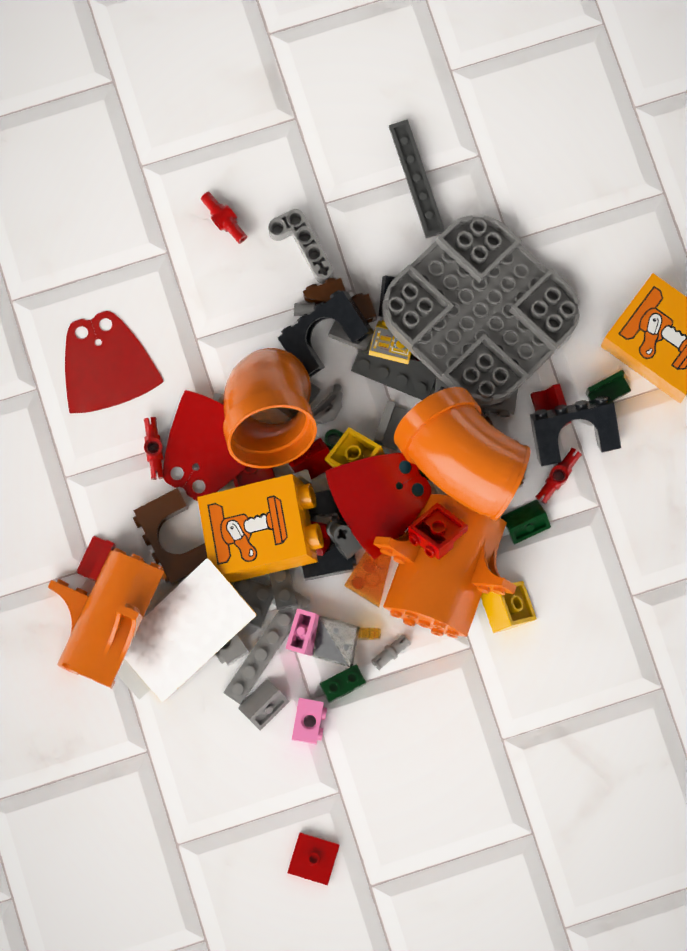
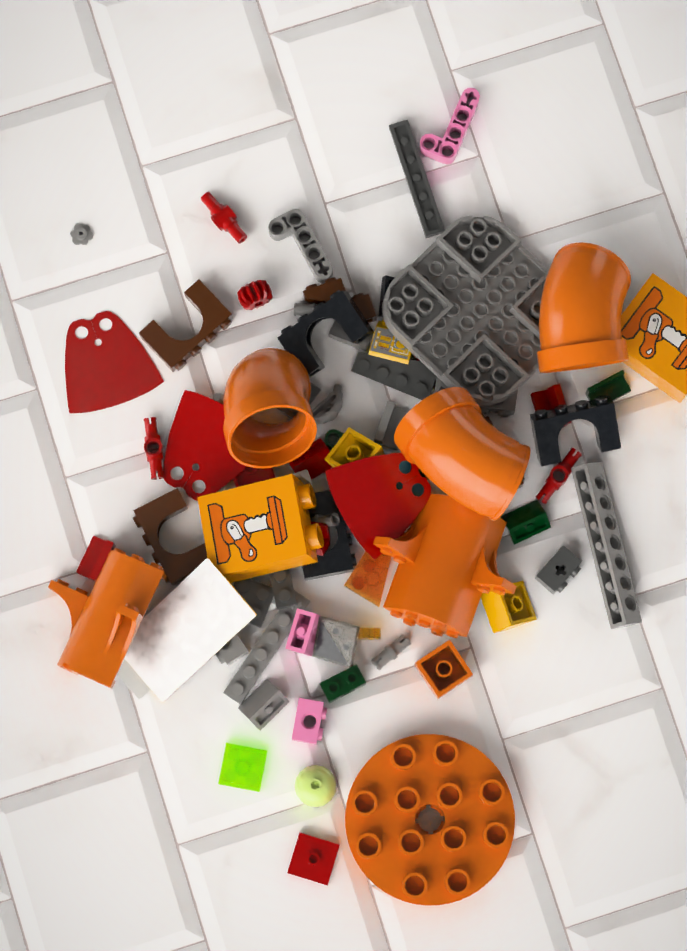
(81, 239): none -> light grey plant
(176, 352): none -> reddish brown arch
(243, 767): none -> clear neon green plate
(254, 294): none -> red gear
(315, 786): none -> yellowish green cylinder
(344, 539): dark grey piece -> none
(436, 531): red plate -> none
(443, 669): none -> orange brick
(455, 125): none -> bright pink beam
(466, 845): none -> orange plate
(548, 577): none -> dark grey brick
(583, 309): none -> orange cylinder
(606, 545): none -> light grey brick

